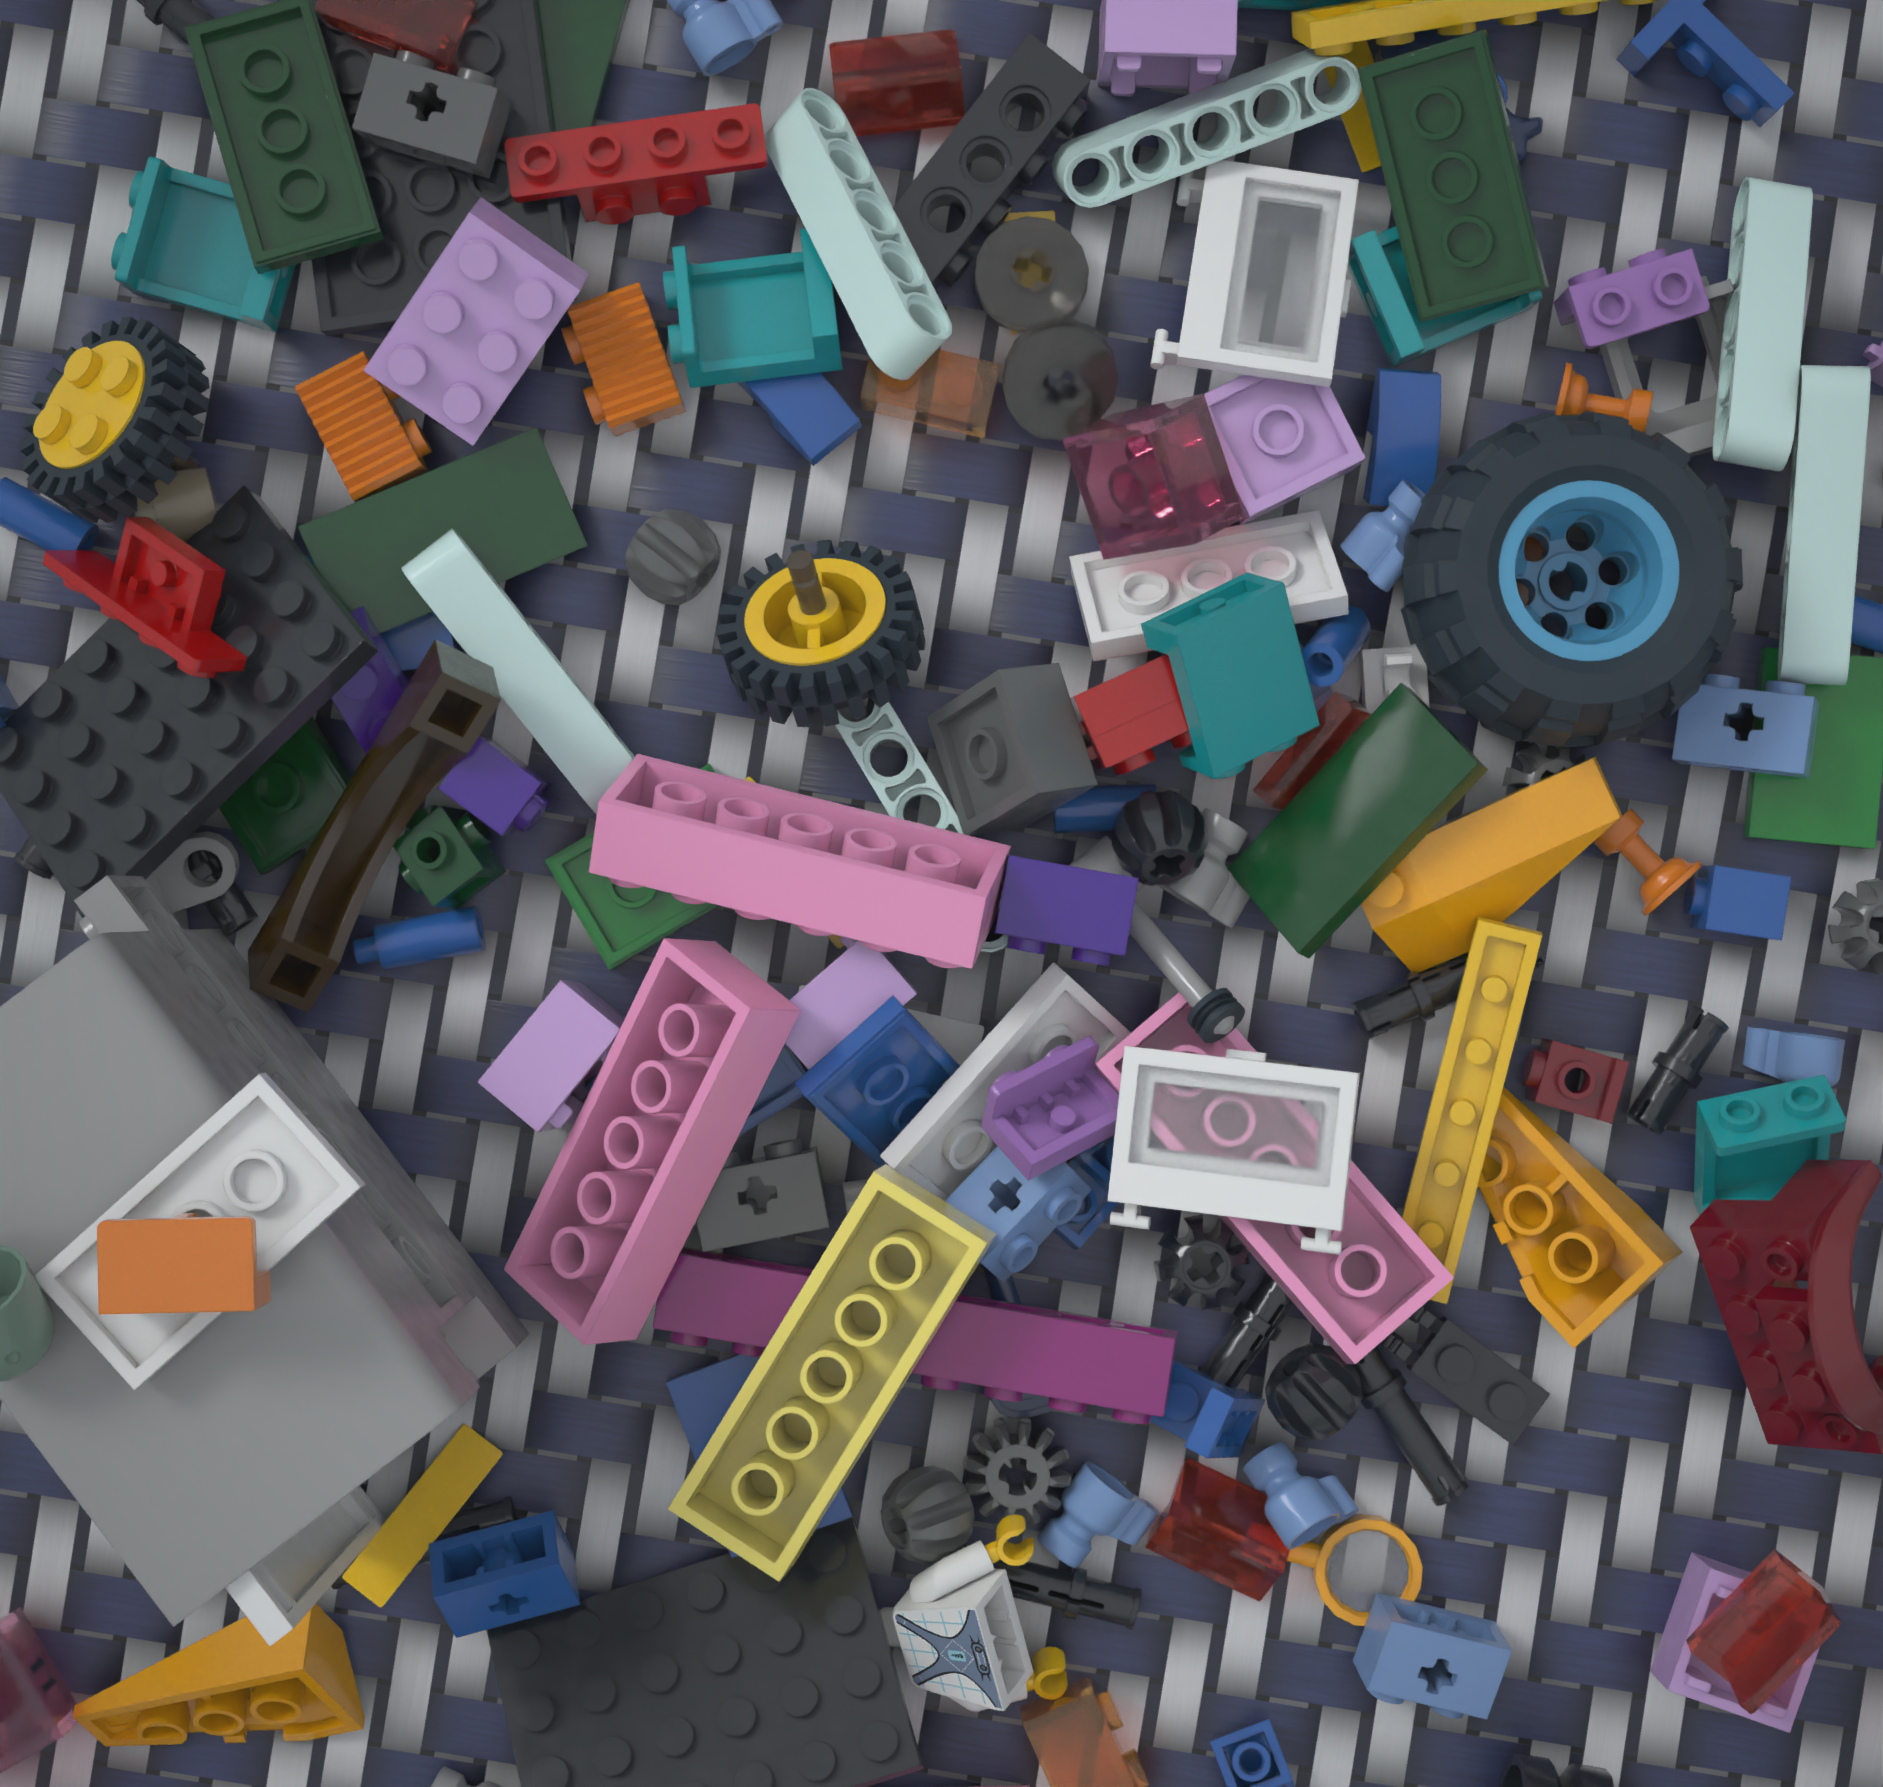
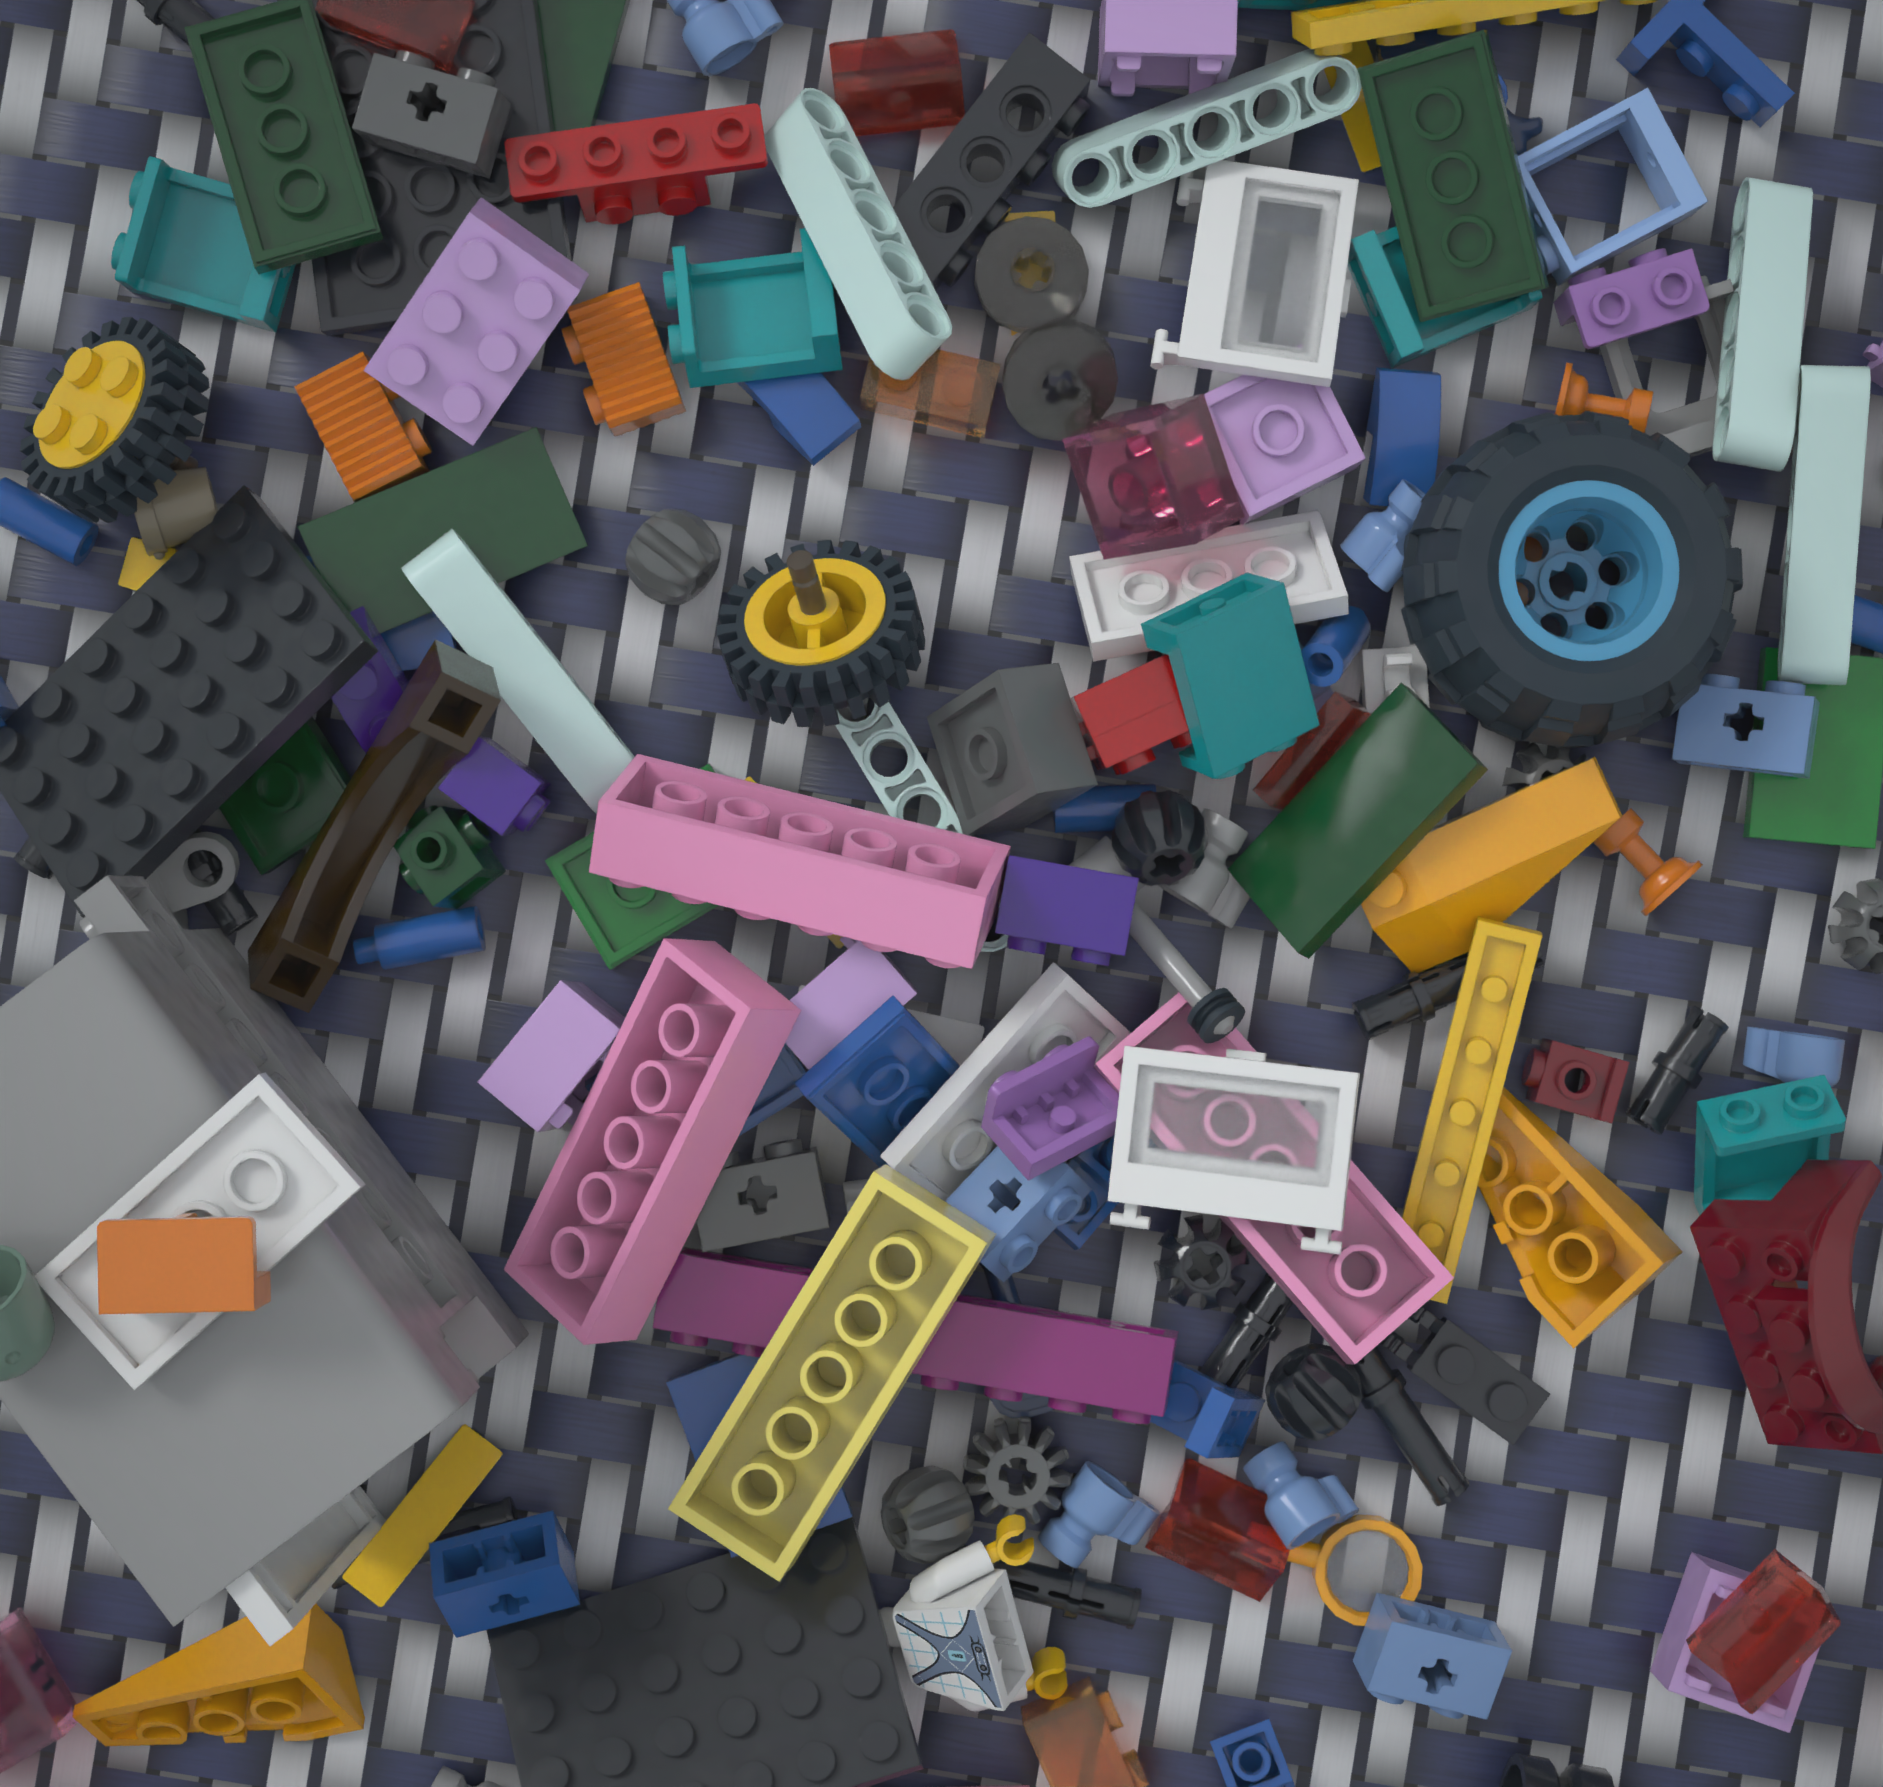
(158, 591): red bracket -> none
(1658, 161): none -> light blue window
(1738, 902): blue brick -> none

